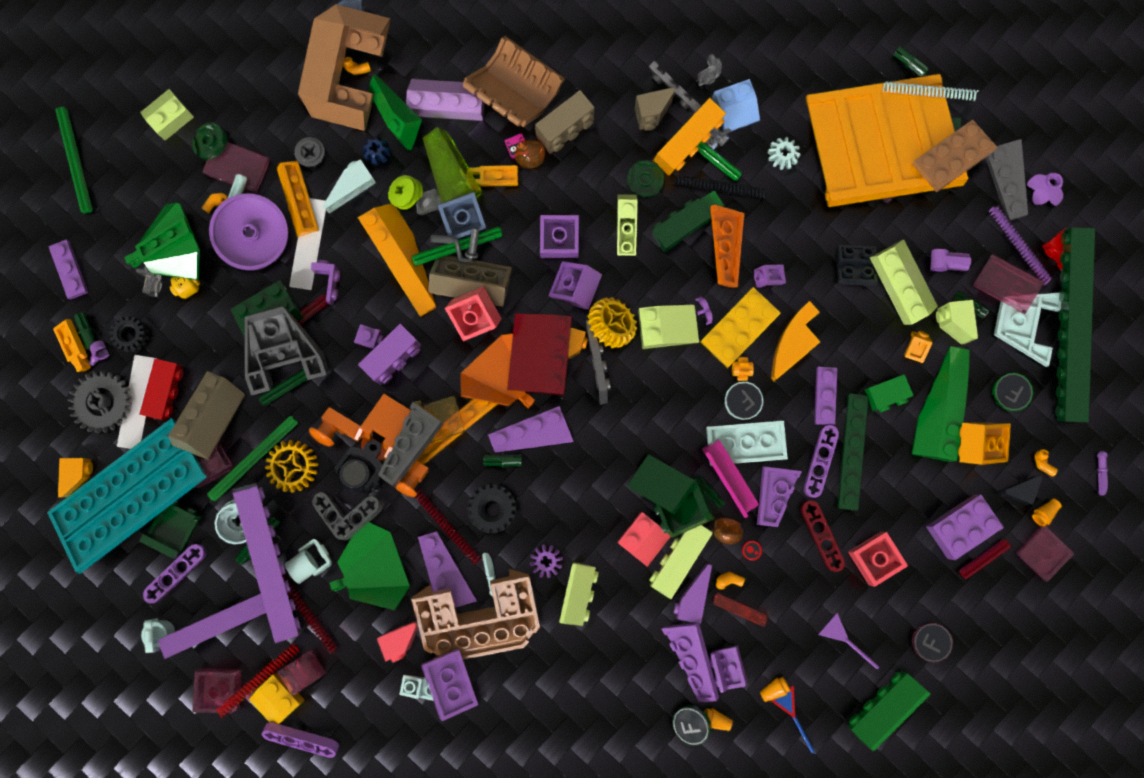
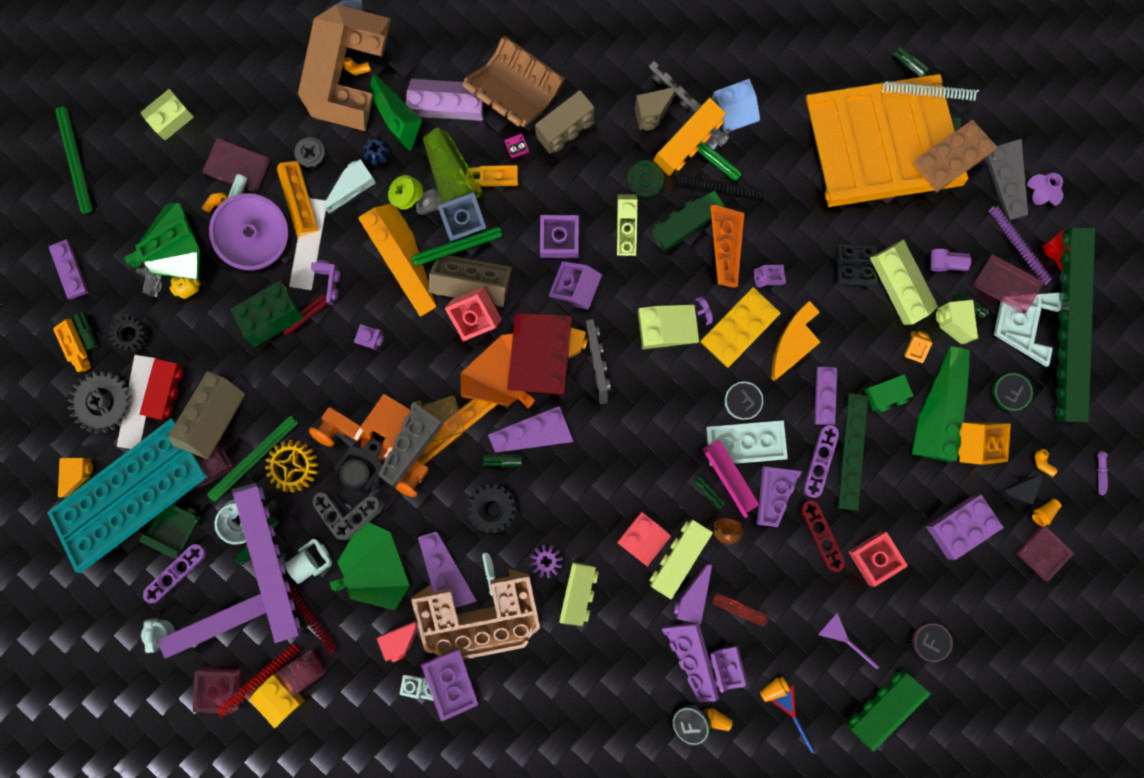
(96, 356): medium lavender piece -> none
(209, 141): dark green tile -> none
(276, 340): dark grey wedge -> none
(283, 387): dark green axle -> none
(300, 739): medium lavender beam -> none
(390, 355): medium lavender brick -> none
(470, 554): dark red piece -> none
(471, 254): dark grey piece -> none
(530, 153): clear orange hair -> none
(609, 311): yellow gear -> none
(661, 484): dark green tile -> none
(691, 513): dark green panel -> none
(709, 75): clear bracket -> none
(728, 578): light orange arm -> none
(742, 369): light orange gear -> none
(751, 550): tile -> none
(791, 151): light aqua gear -> none
(984, 559): dark red axle -> none

